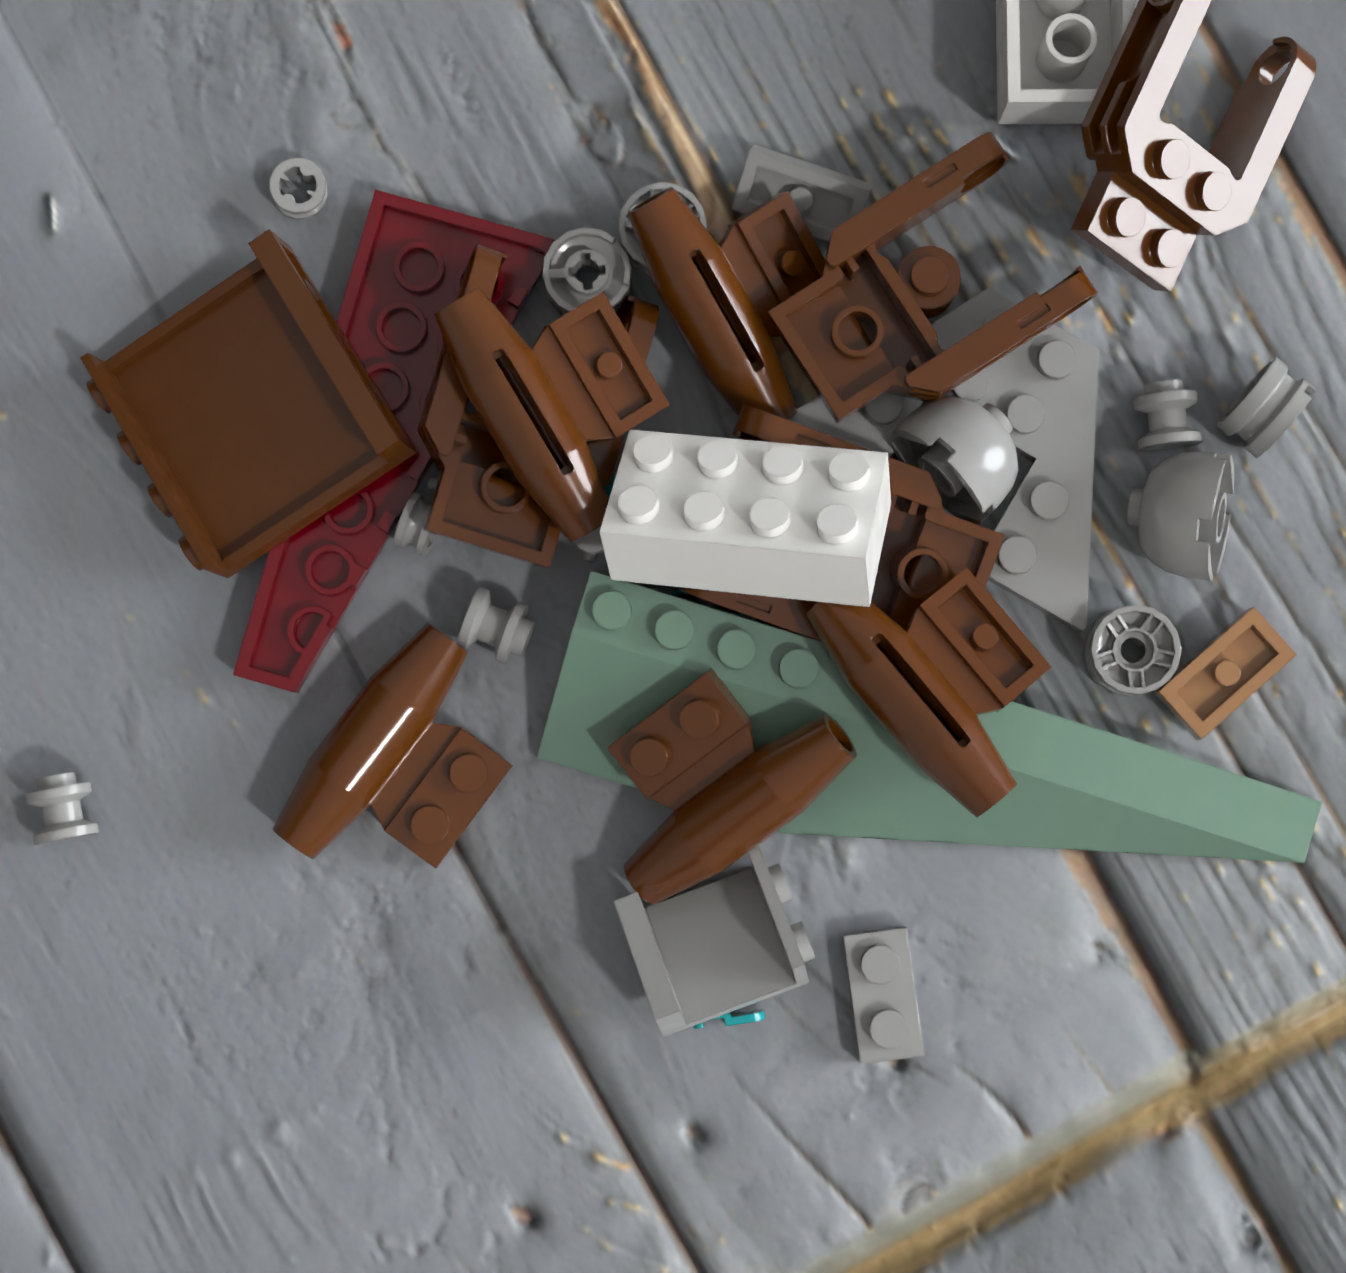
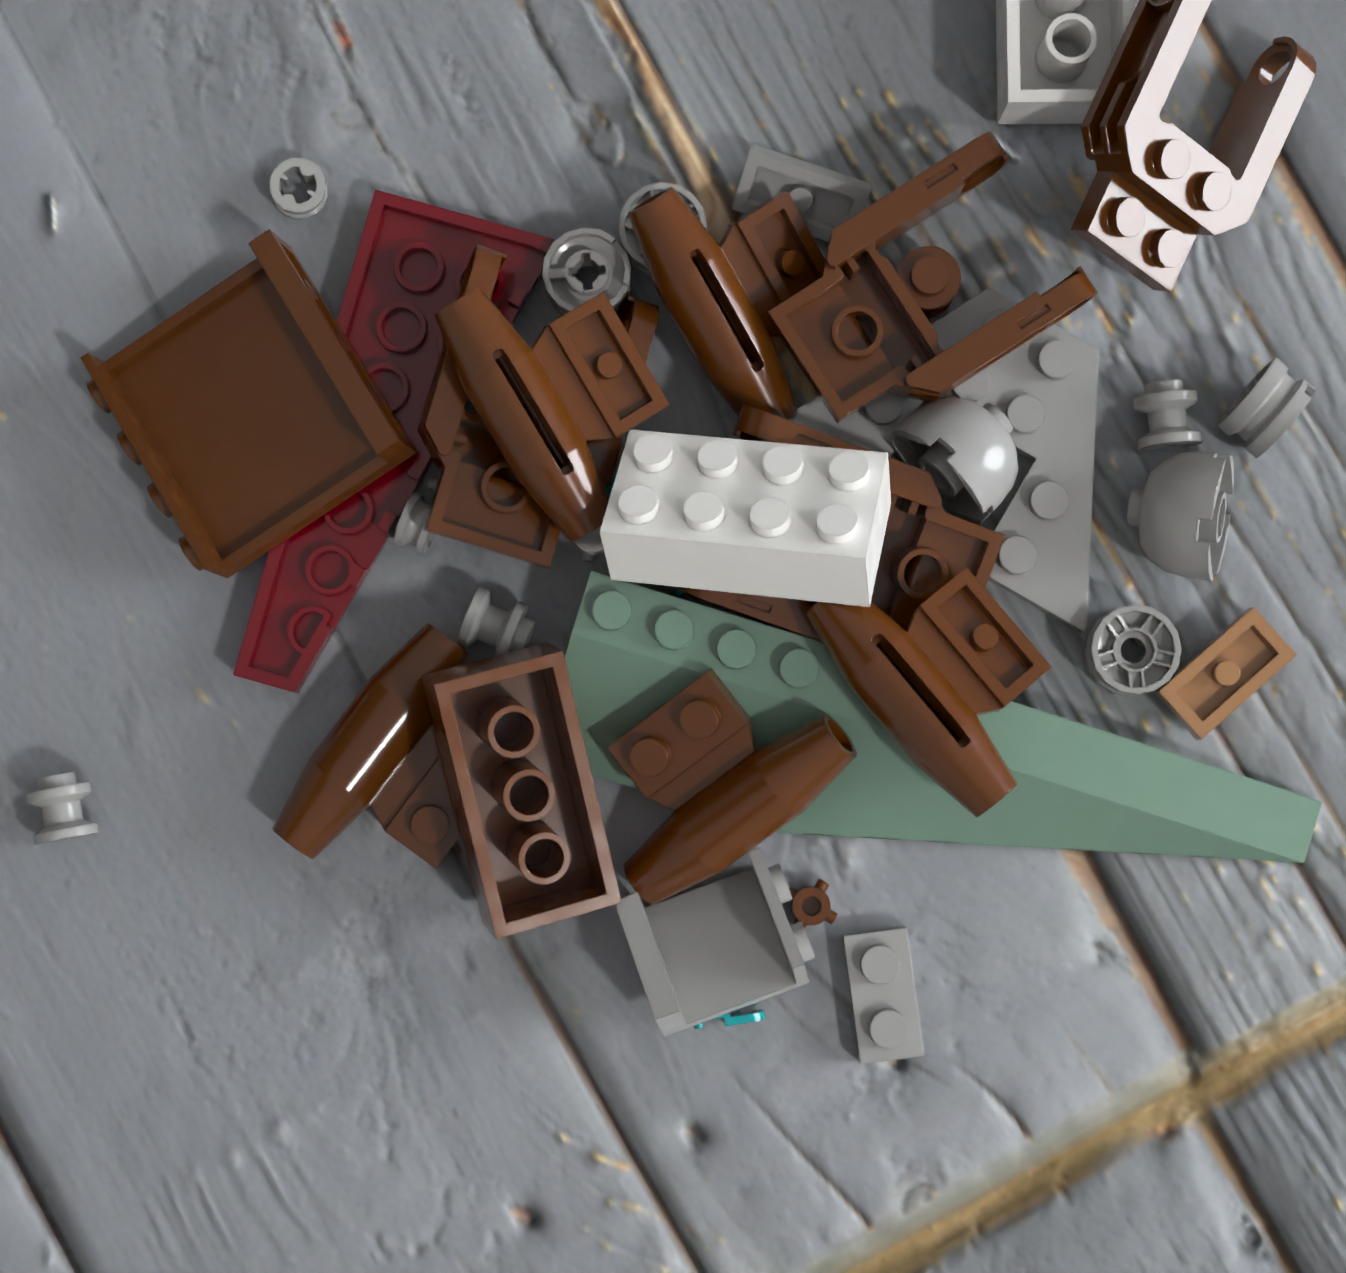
(522, 789): none -> reddish brown brick
(812, 904): none -> reddish brown piece

